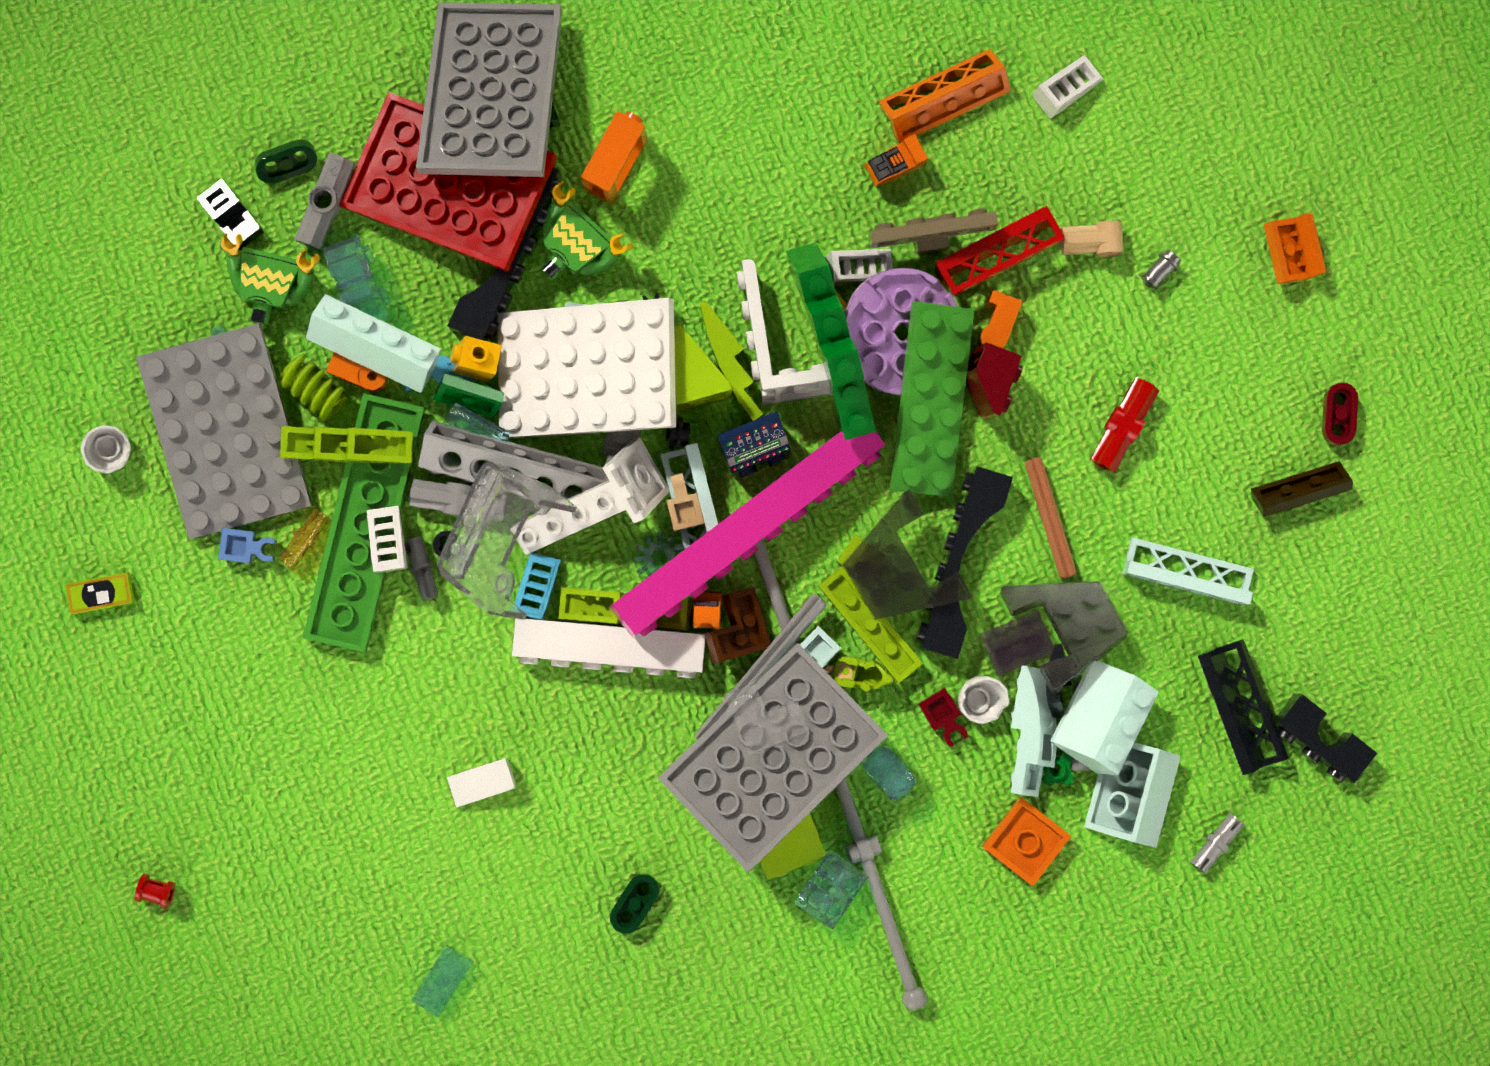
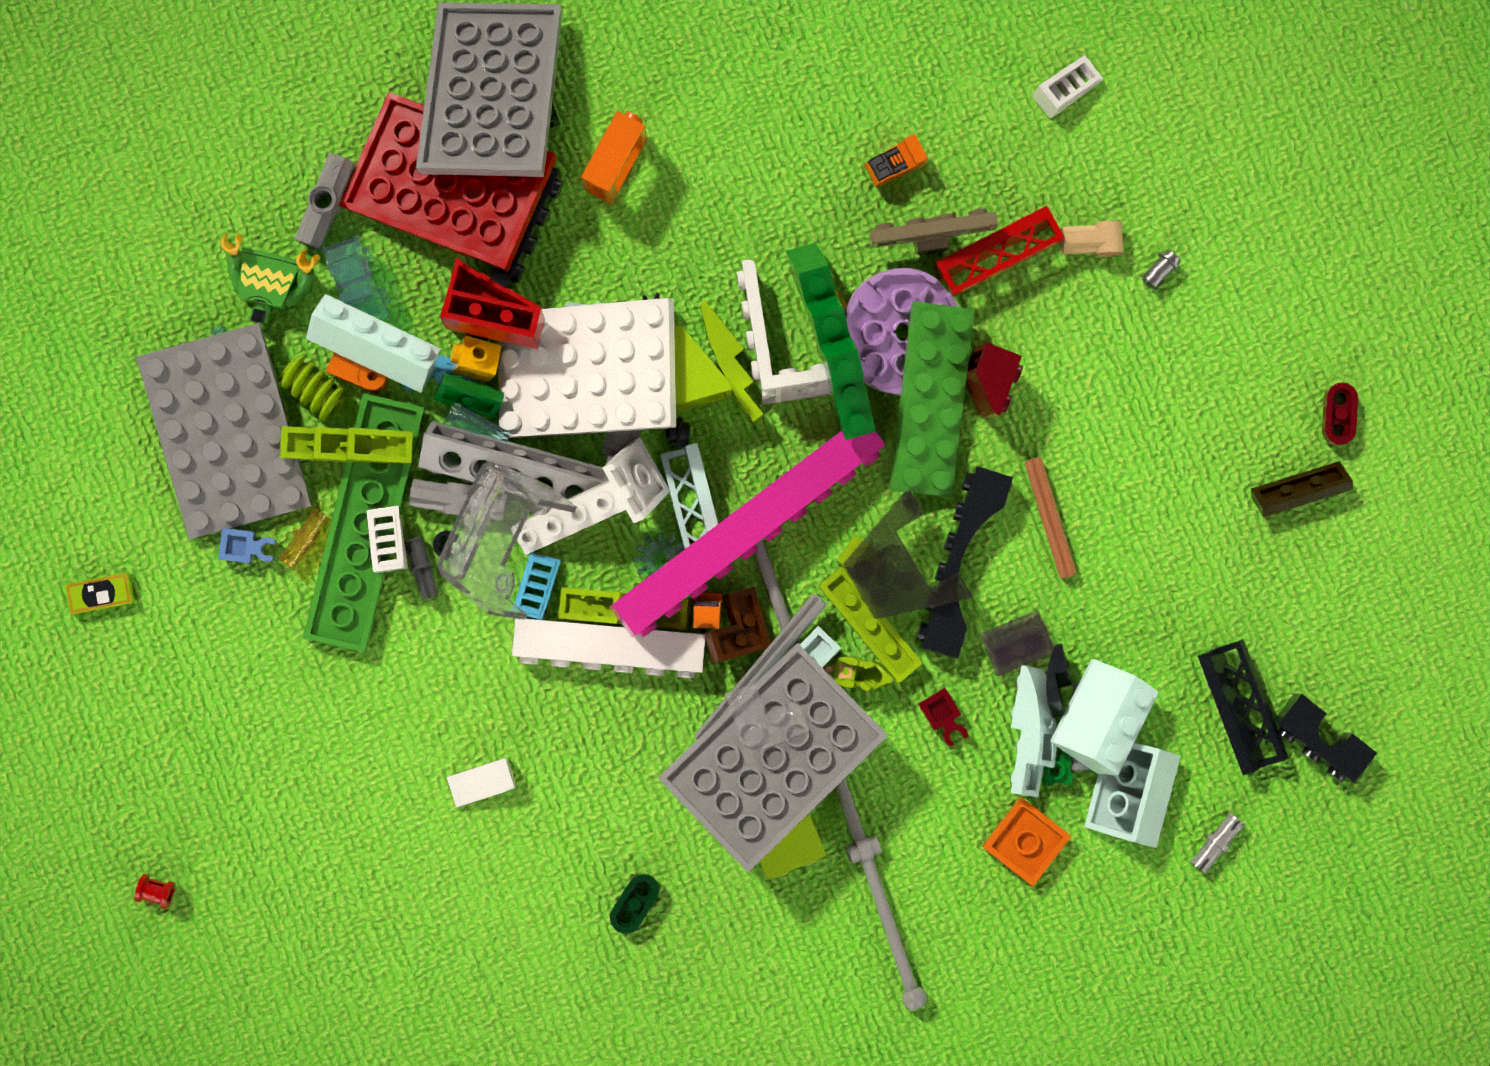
(105, 449): white hair -> none
(230, 213): slope -> none
(286, 162): dark green plate -> none
(442, 980): clear light blue plate -> none
(489, 310): none -> red wedge
(576, 240): bright green torso -> none
(684, 508): tan plate -> none
(754, 444): dark blue slope -> none
(831, 889): clear light blue brick -> none
(859, 277): white slope -> none
(889, 773): clear light blue gear -> none
(948, 98): orange fence -> none
(983, 699): white hair -> none
(1001, 320): orange leg -> none
(1079, 616): clear smoke wing -> none
(1124, 425): red piece -> none
(1185, 582): light aqua fence -> none
(1295, 249): orange bracket -> none

